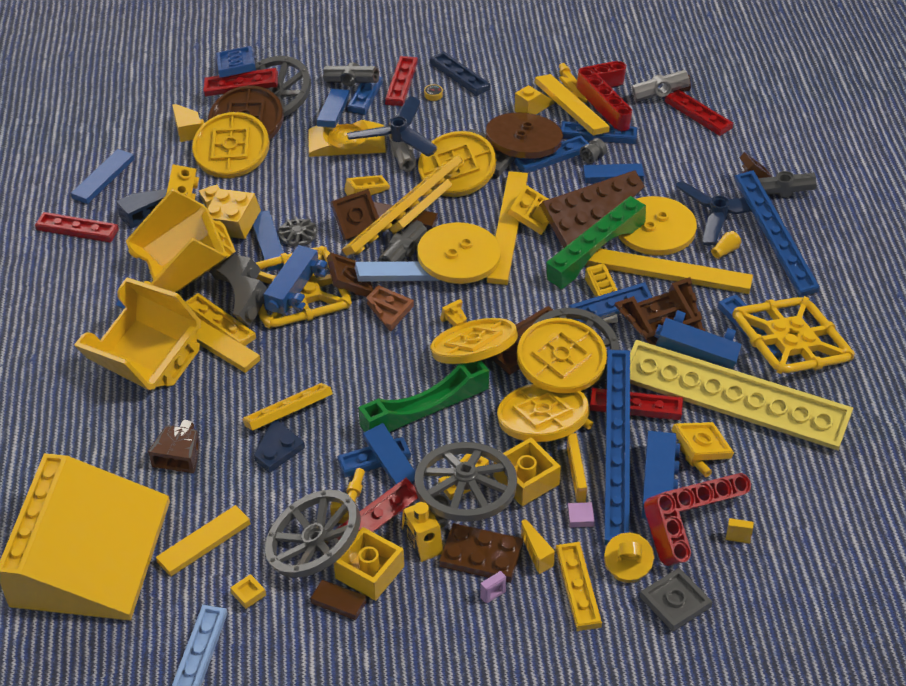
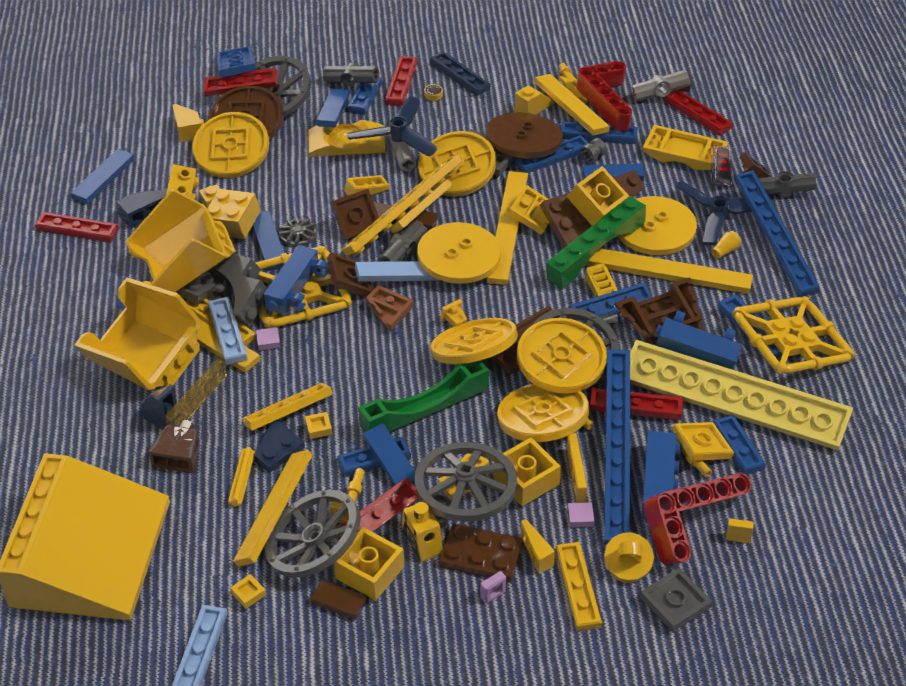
(158, 405): none -> dark blue slope
(197, 393): none -> clear yellow tile
(202, 288): none -> dark grey plate
(202, 540): yellow tile -> none
(227, 331): none -> light blue tile
(241, 477): none -> yellow axle
(268, 338): none -> lavender tile
(272, 508): none -> yellow tile
(318, 425): none -> yellow plate
(597, 195): none -> yellow brick
(680, 146): none -> yellow slope
(721, 166): none -> slope
(745, 453): none -> blue tile

